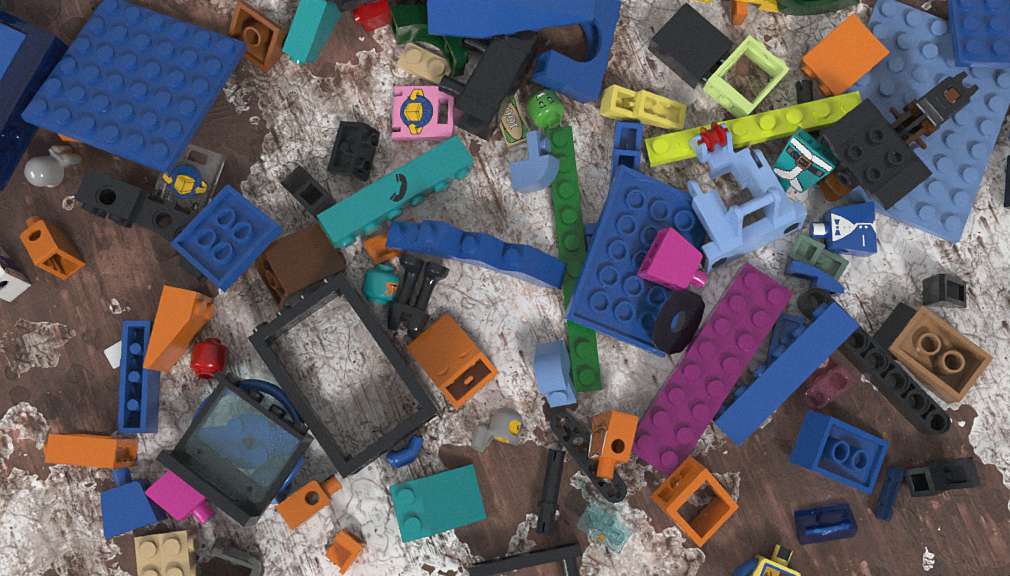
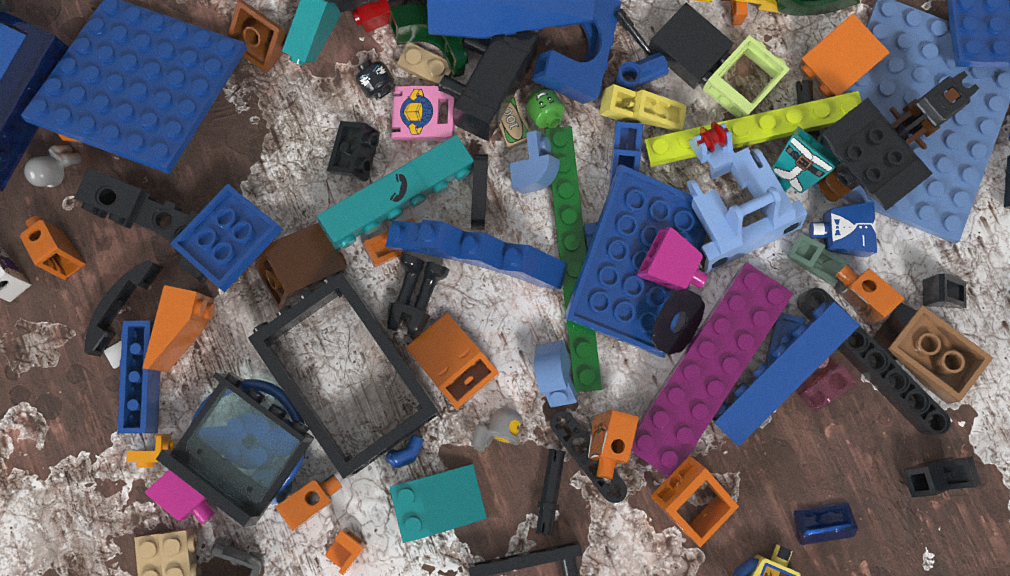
(90, 450): orange window -> none
(98, 334): none -> black slope
(128, 505): blue torso -> none
(146, 458): none -> light orange bracket
(190, 181): clear container -> none
(209, 358): red head -> none
(308, 192): black slope -> none
(374, 79): none -> black head
(380, 284): teal head -> none
(479, 191): none -> black beam
(604, 528): clear light blue hips -> none
(628, 25): none -> black piece
(642, 71): none -> blue piece
(815, 276): blue slope -> none
(839, 451): blue slope -> none
(868, 294): none -> orange torso
(889, 493): dark blue axle -> none

